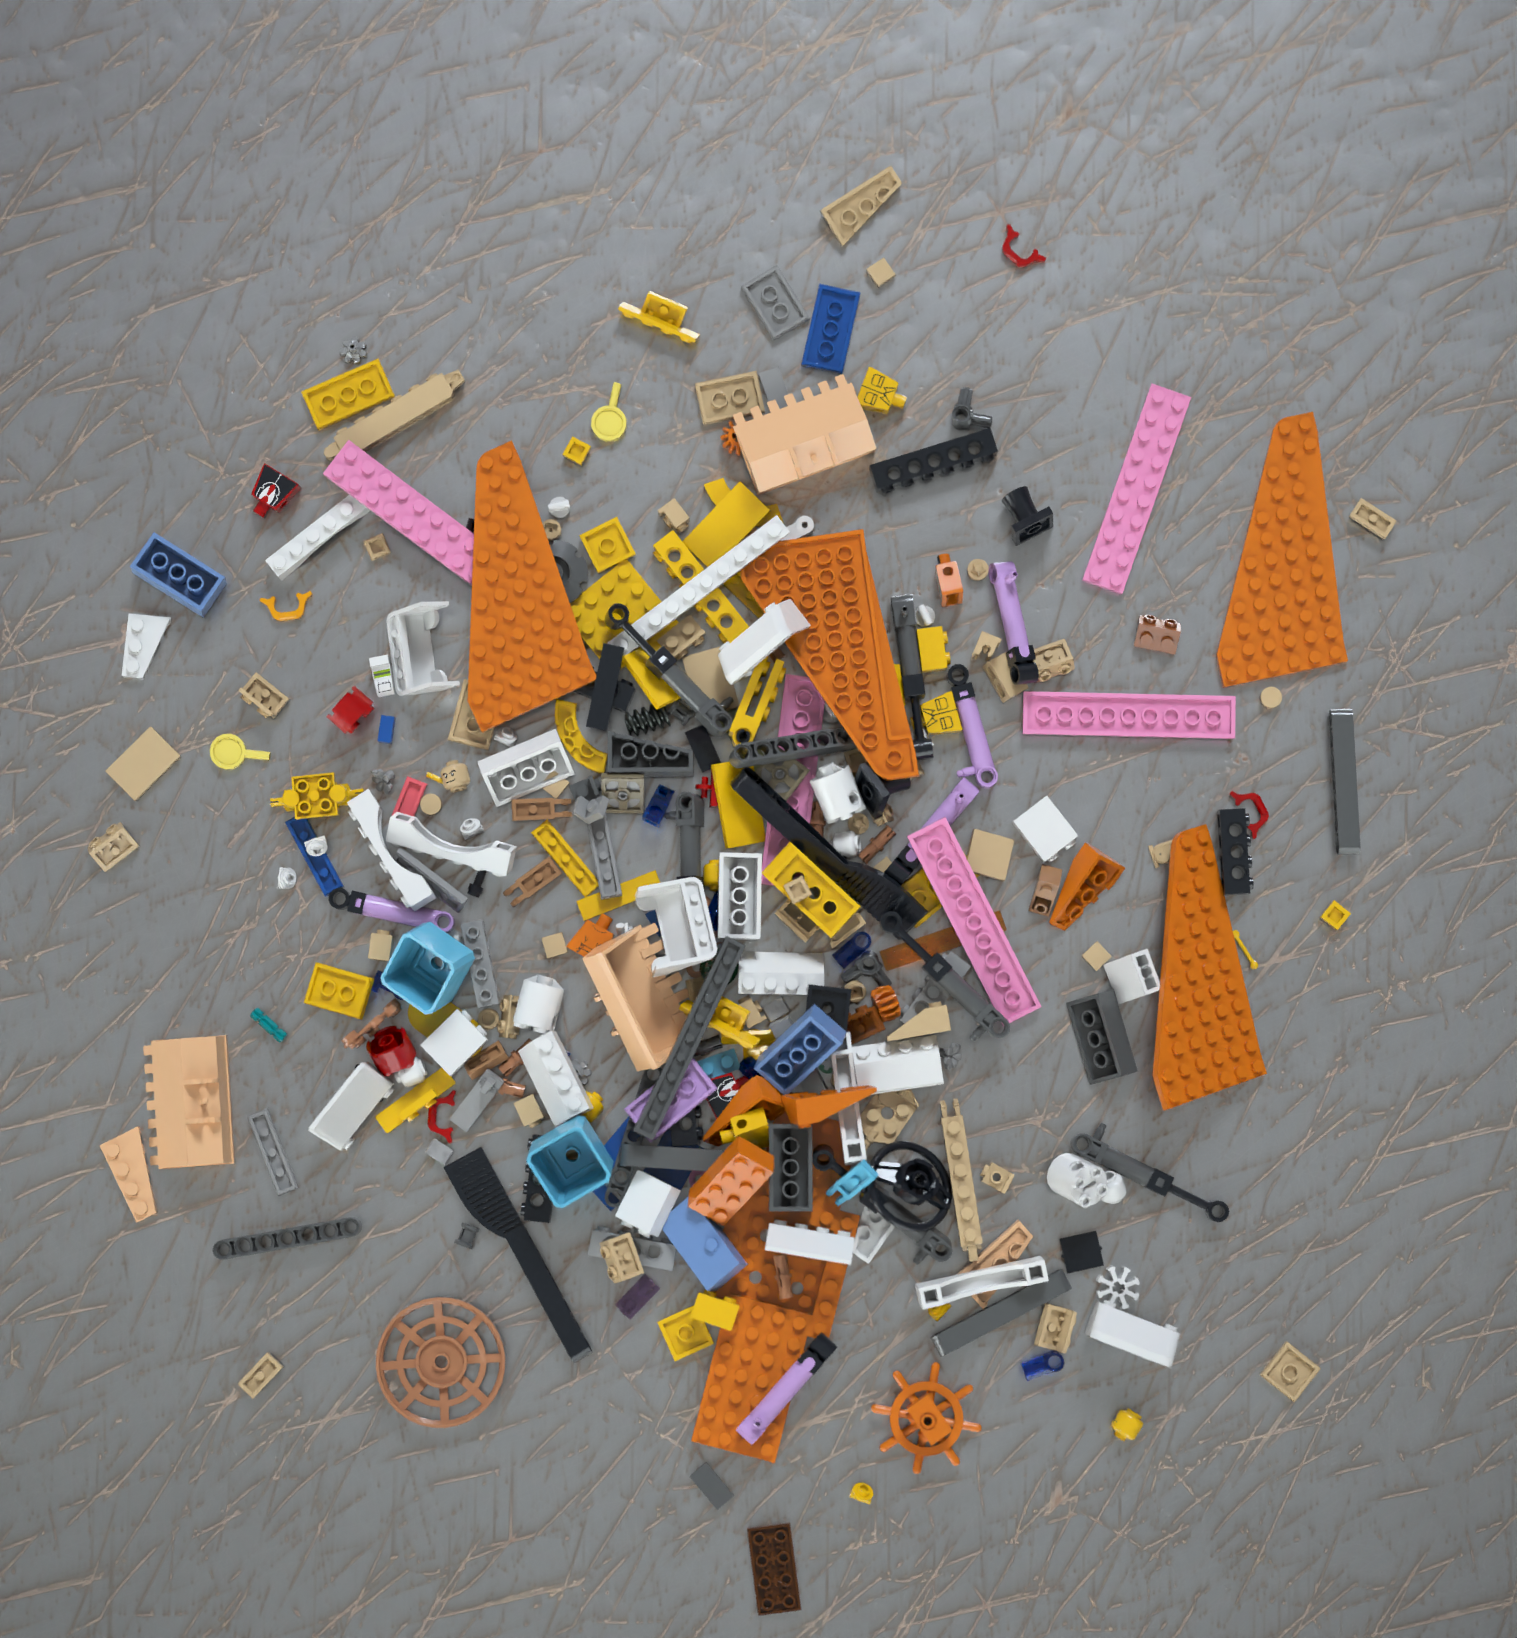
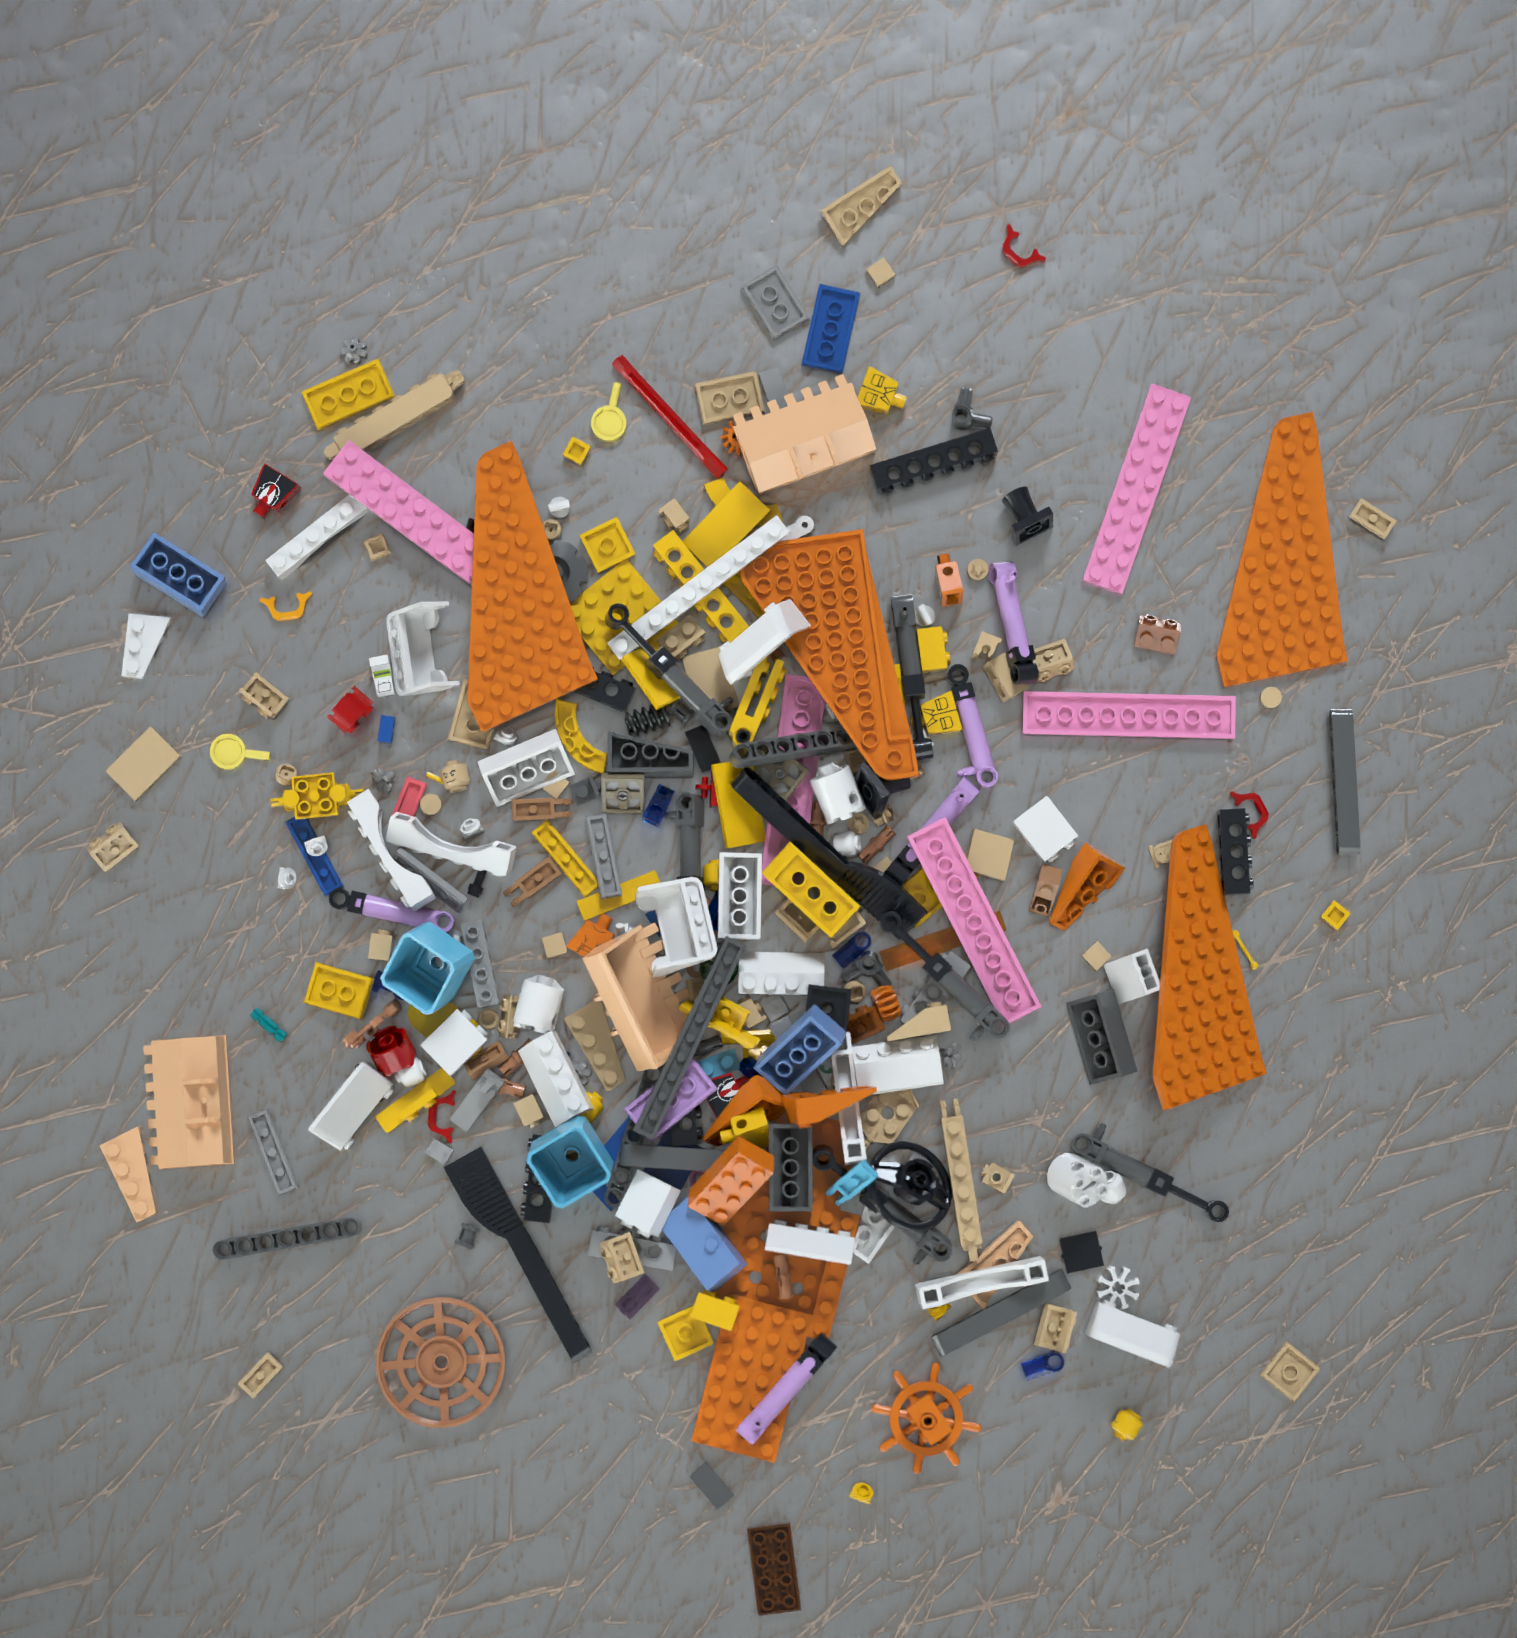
(284, 773): none -> tan tile
(590, 810): light grey bracket -> none
(593, 1035): none -> tan wing
(605, 687): black tile -> none
(663, 314): yellow bracket -> none
(699, 448): none -> red piece
(797, 890): tan tile -> none

